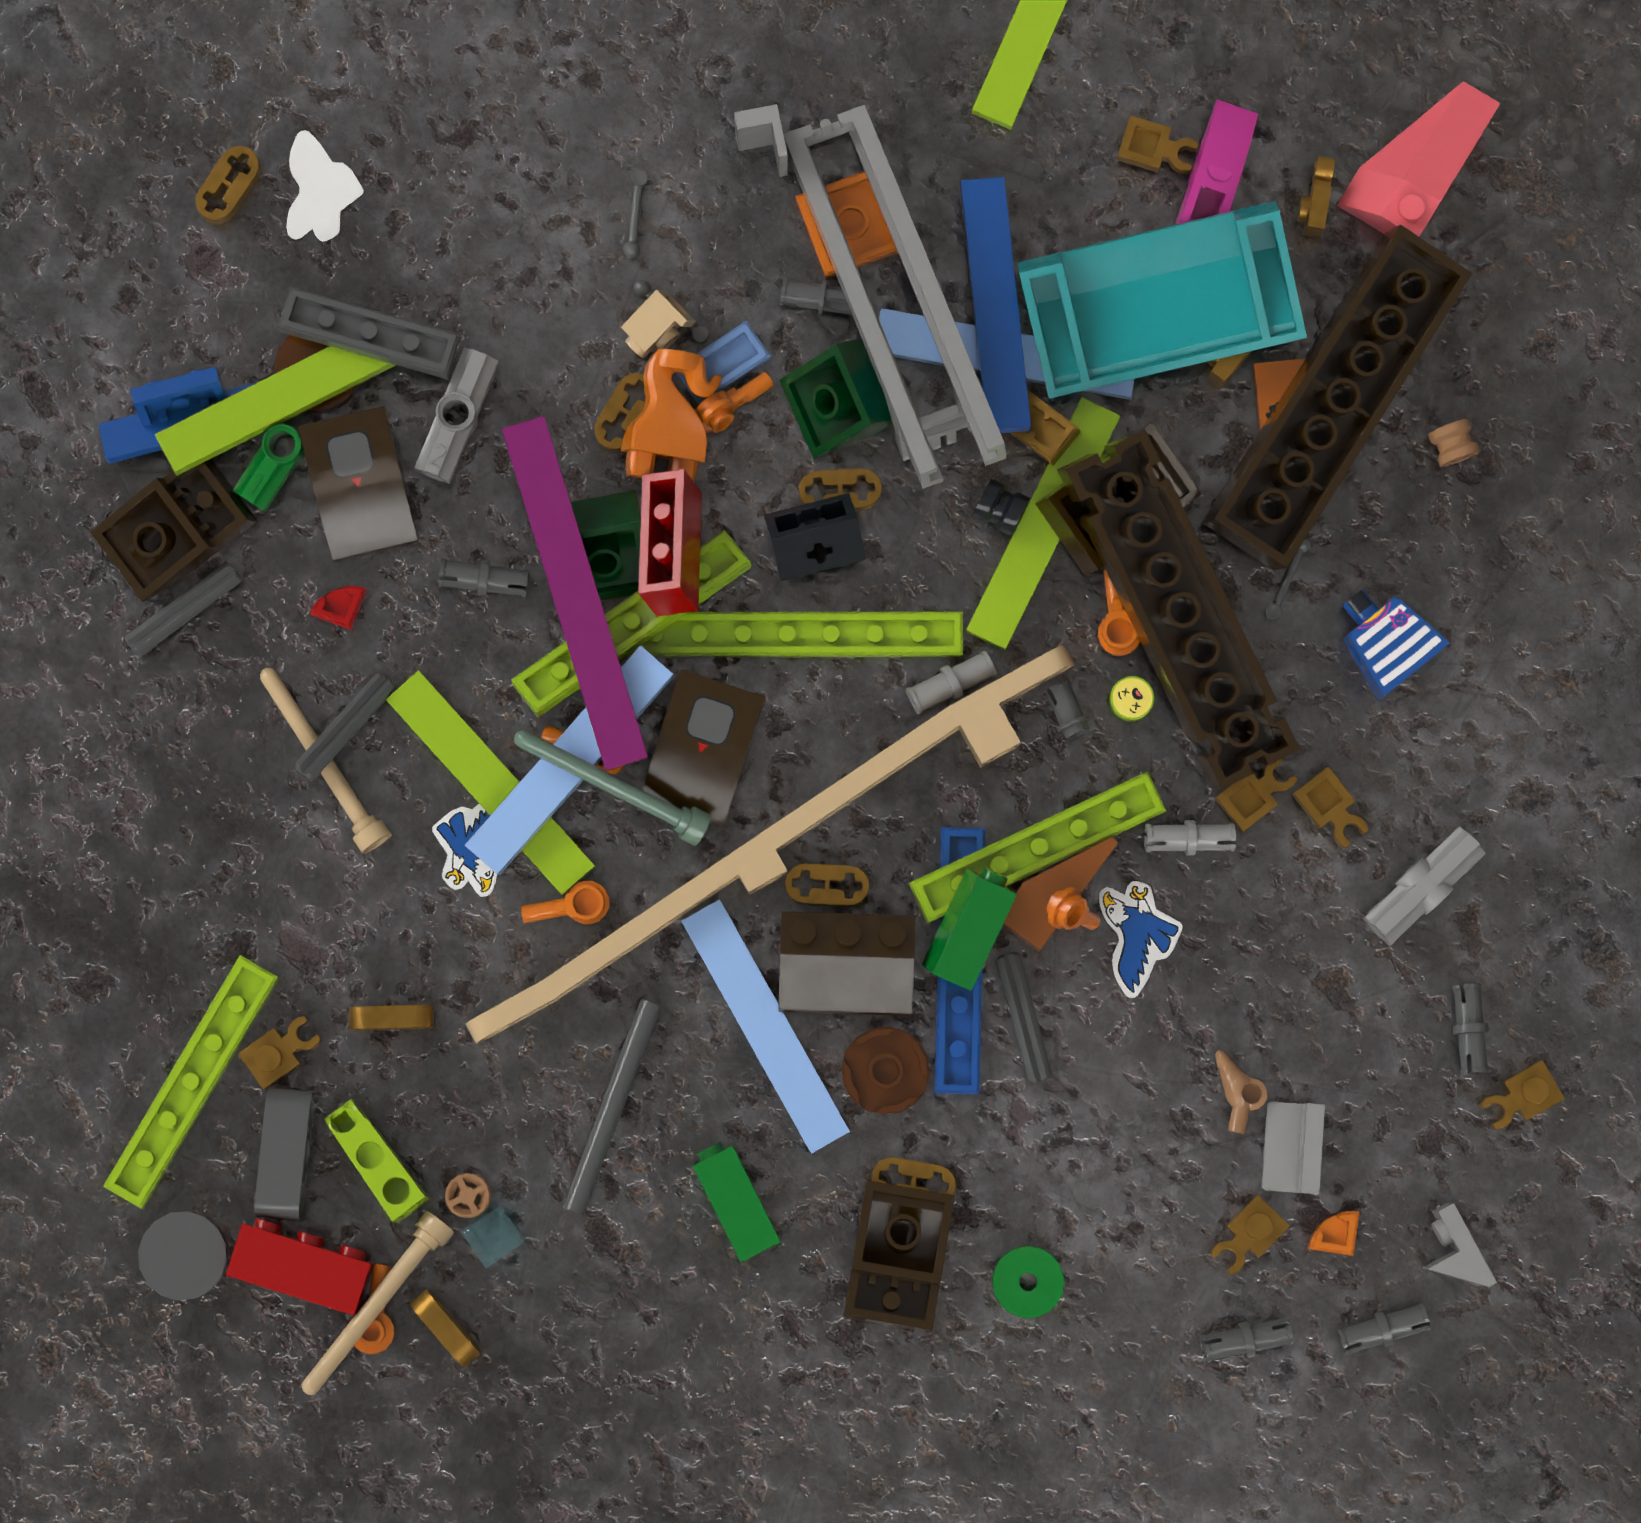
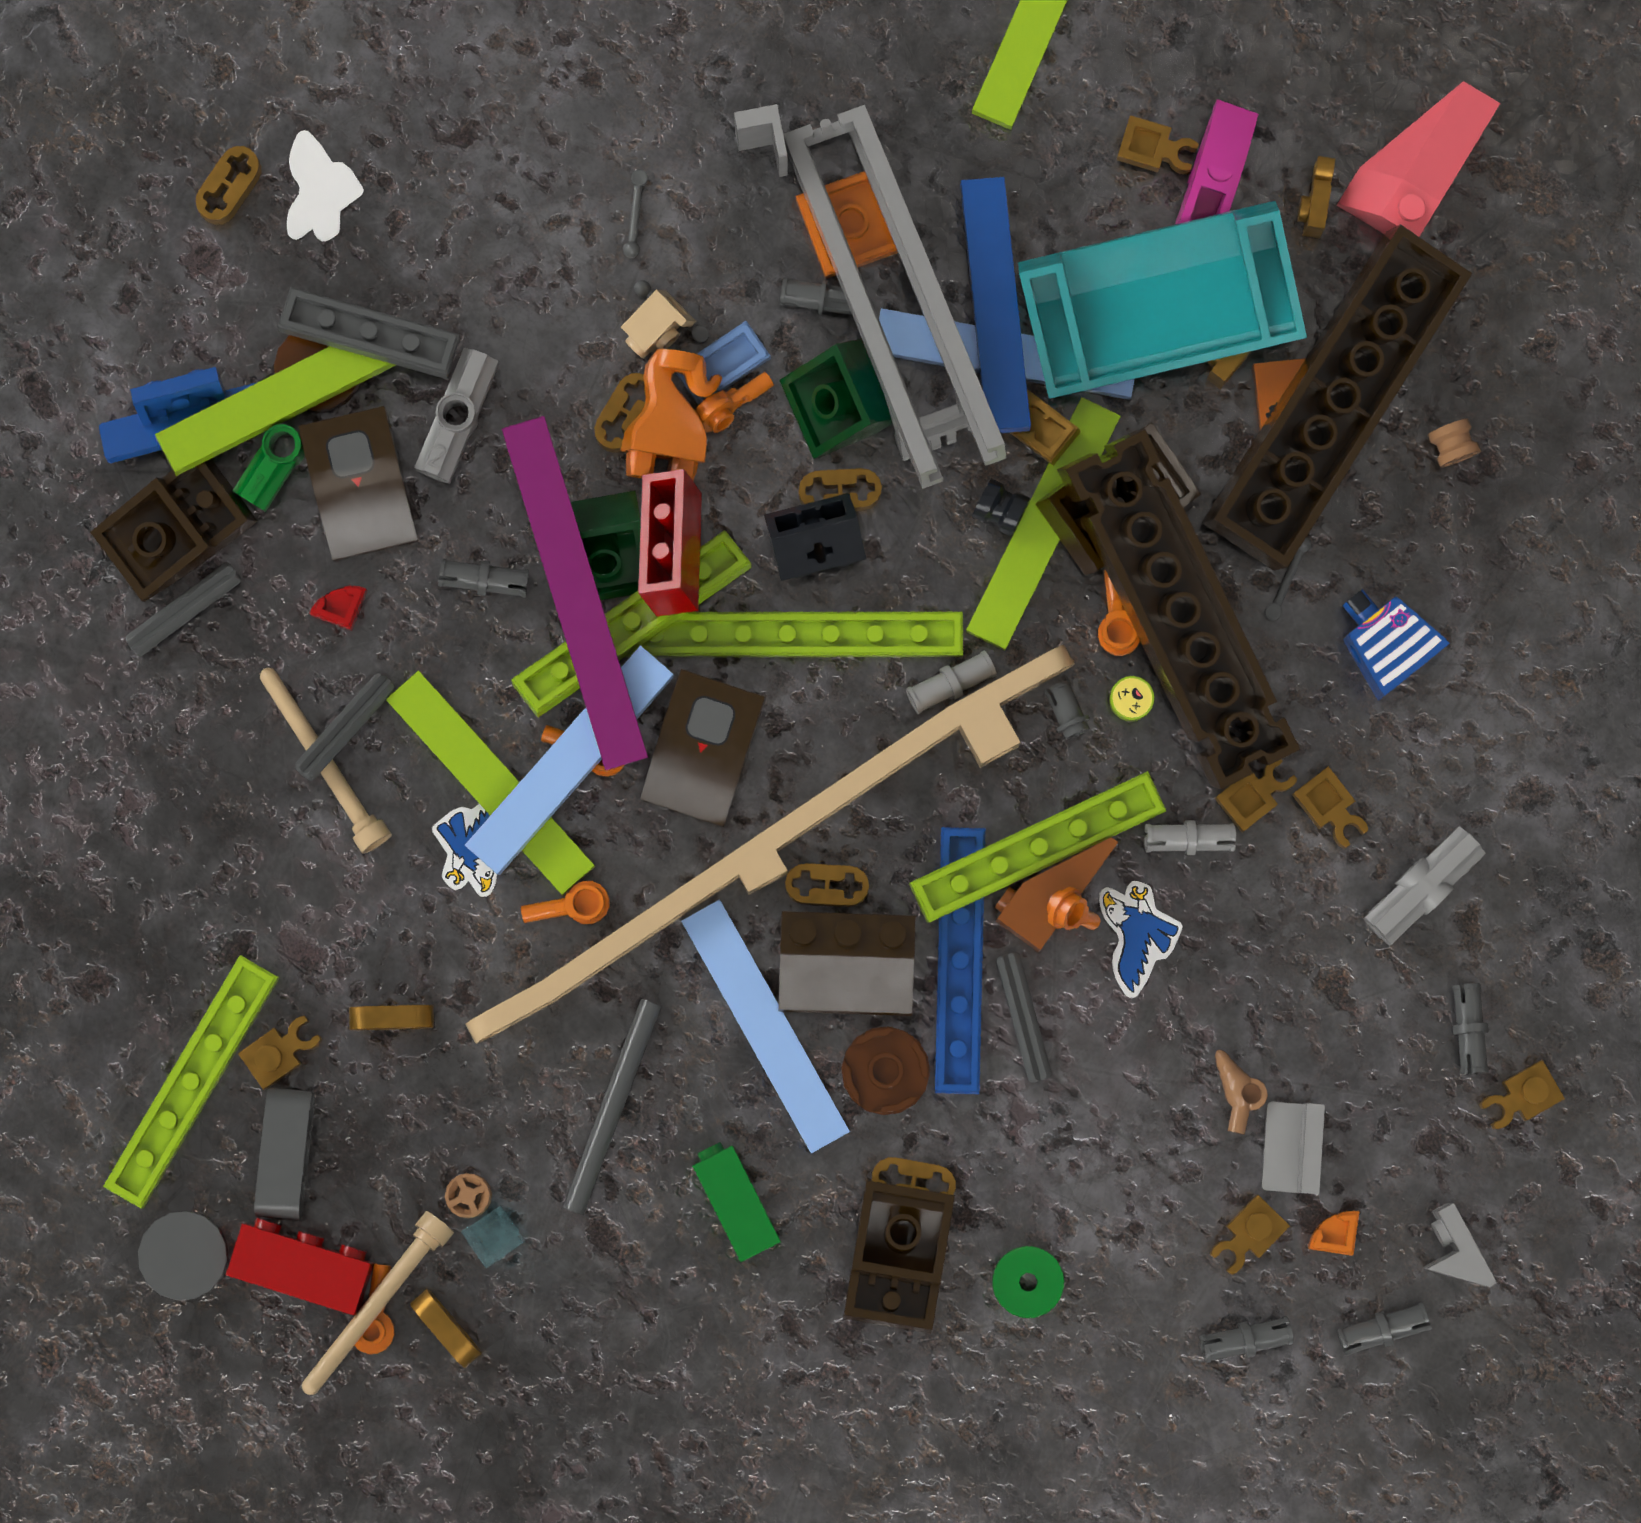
(376, 1162): lime leg -> none
(689, 823): sand green piece -> none
(970, 927): green brick -> none

